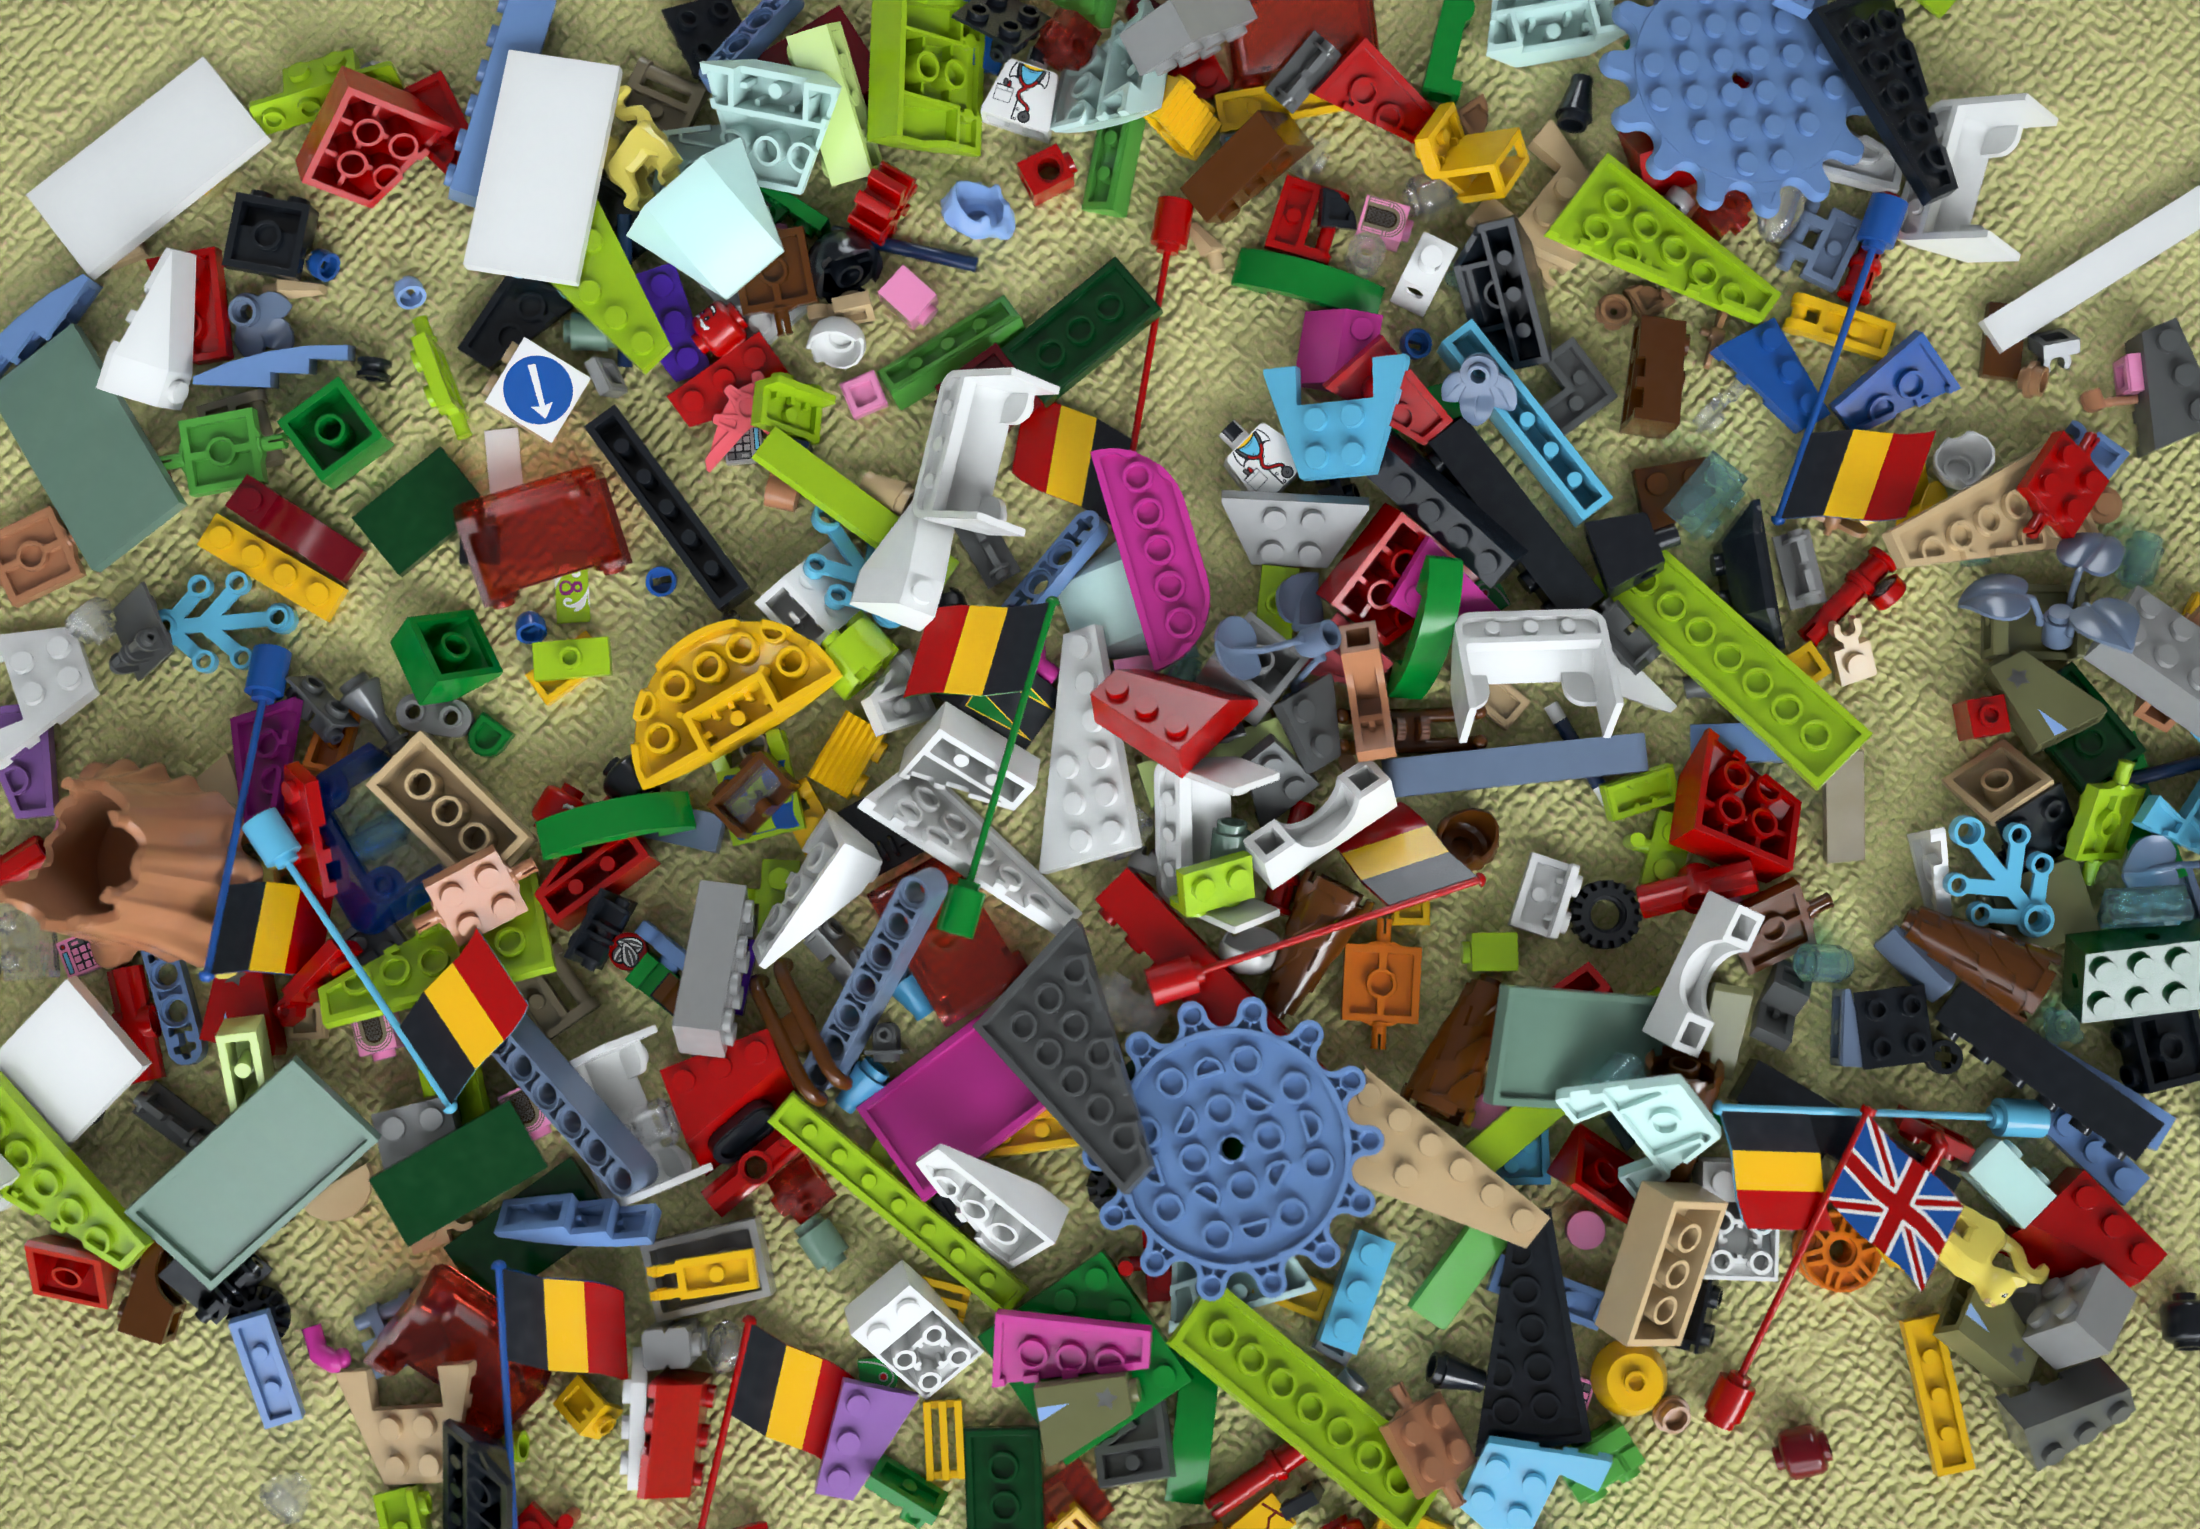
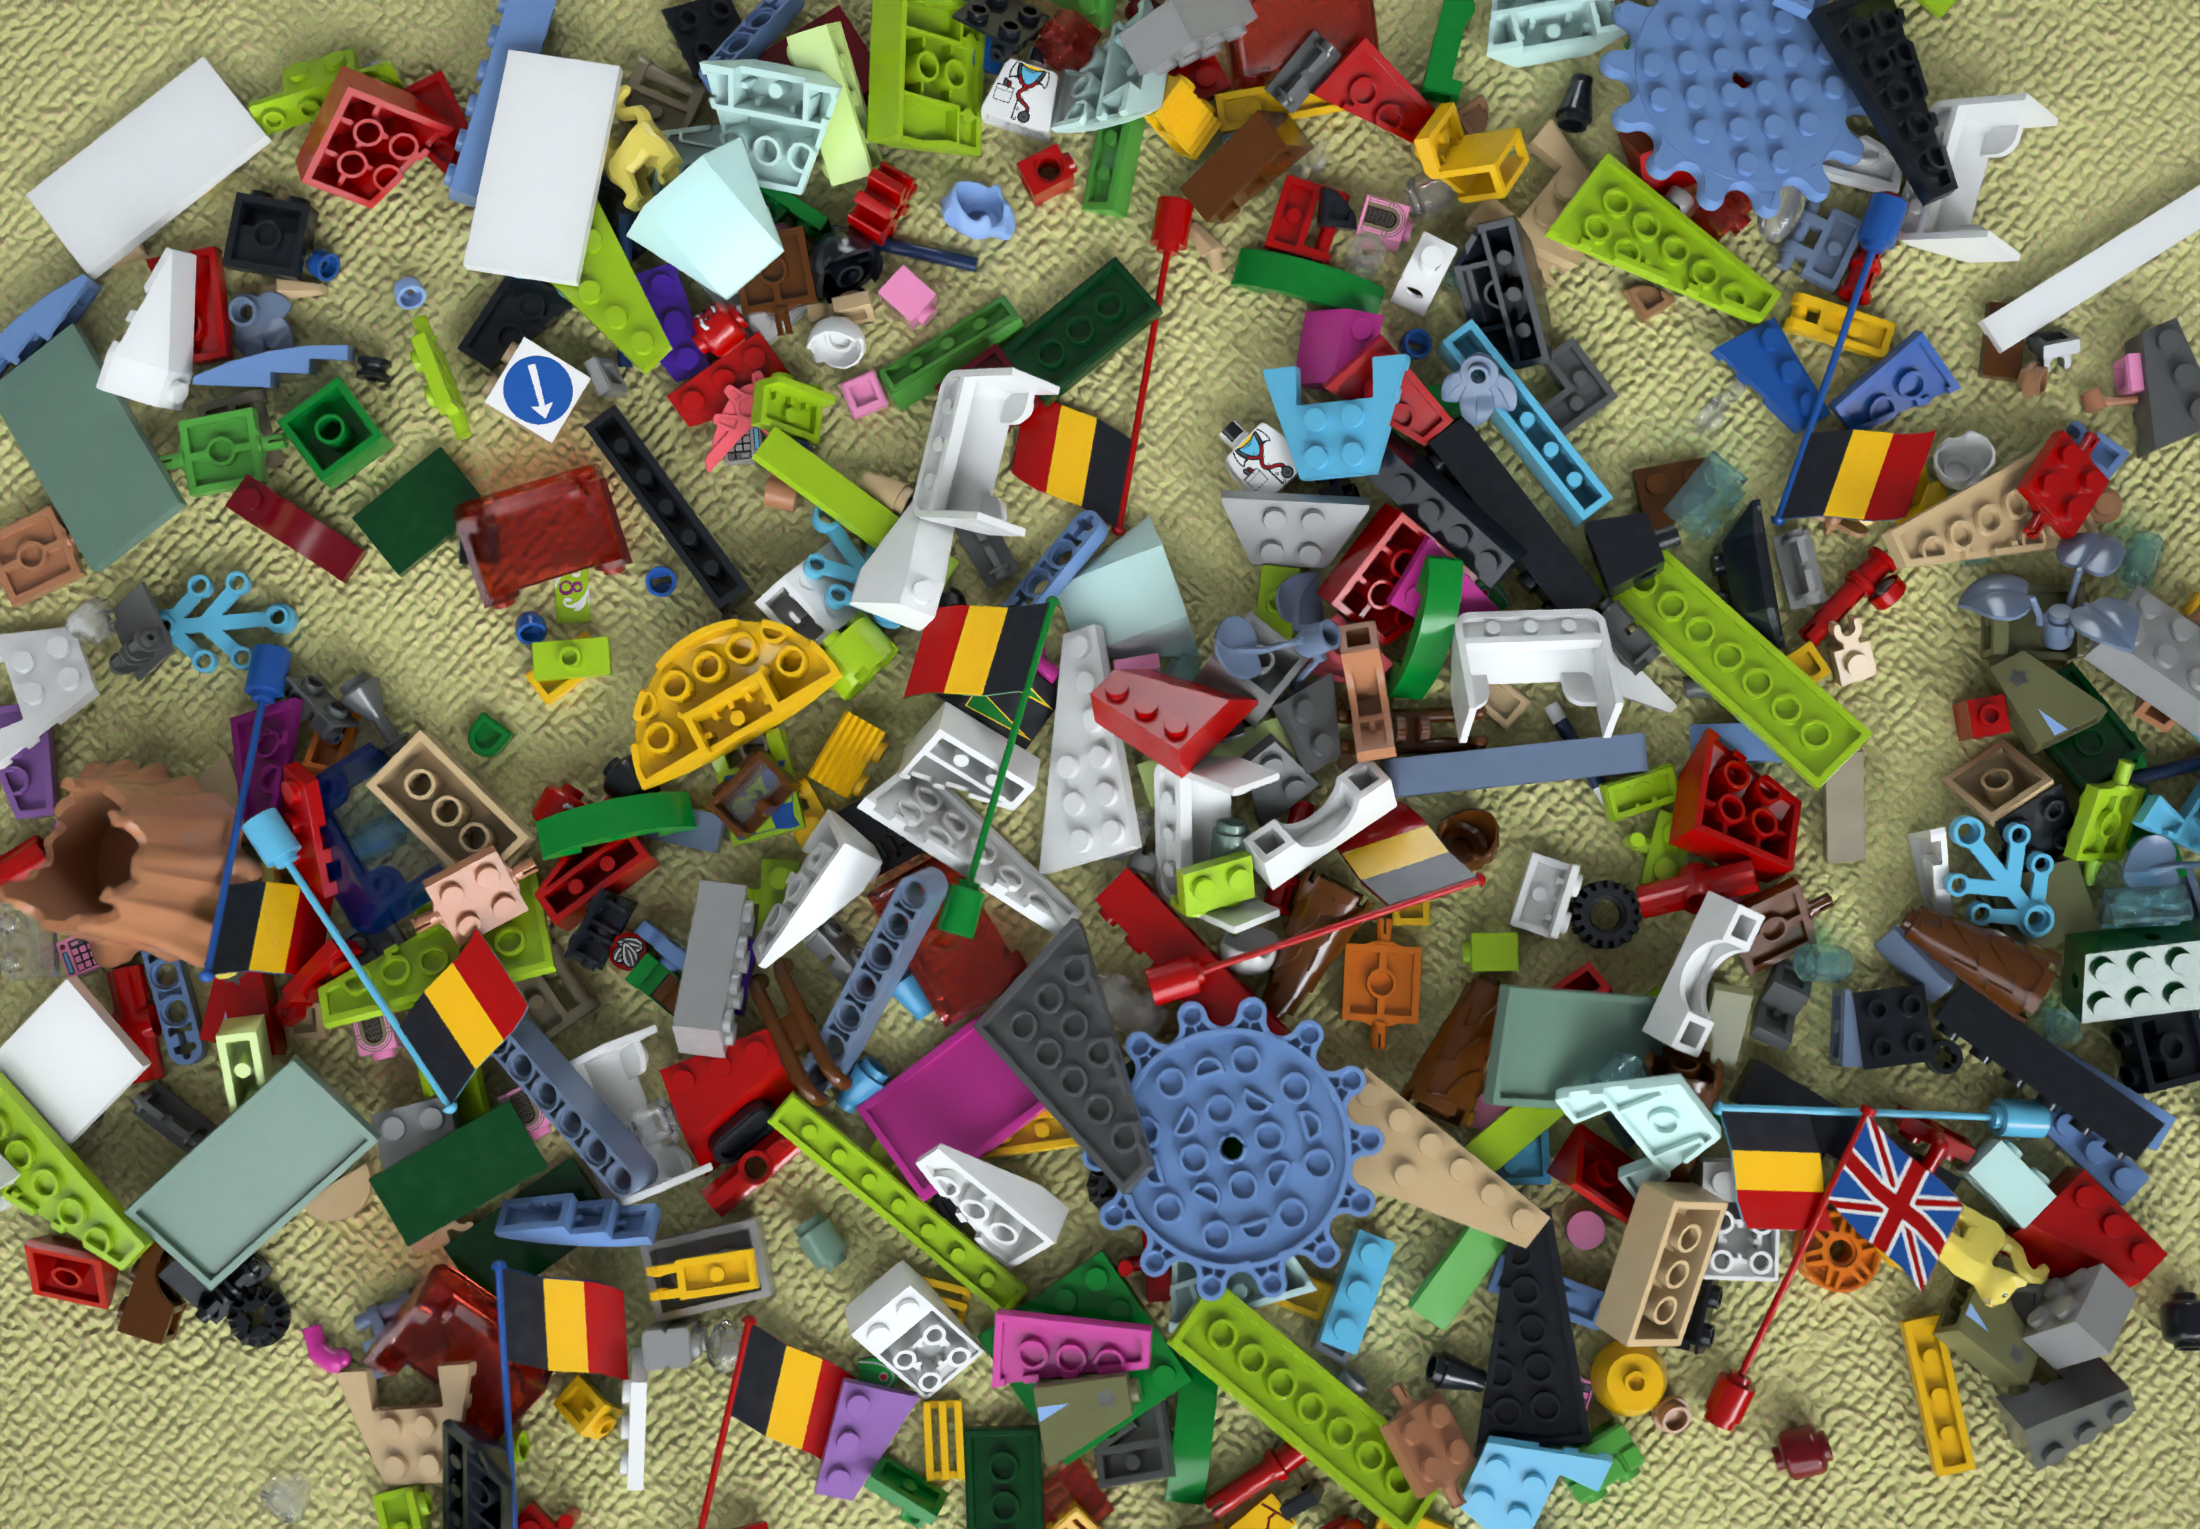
(266, 1368): medium blue plate -> none
(272, 567): yellow plate -> none
(433, 717): light grey plate -> none
(445, 655): green slope -> none
(503, 459): white sticker -> none
(584, 335): sand green brick -> none
(678, 1432): red wedge -> none
(800, 1189): clear red brick -> none
(885, 701): white wing -> none
(886, 1043): dark grey hinge -> none
(1156, 552): dark pink plate -> none
(1616, 302): medium nougat plate -> none
(1655, 377): reddish brown wedge -> none
(1715, 336): medium nougat piece -> none

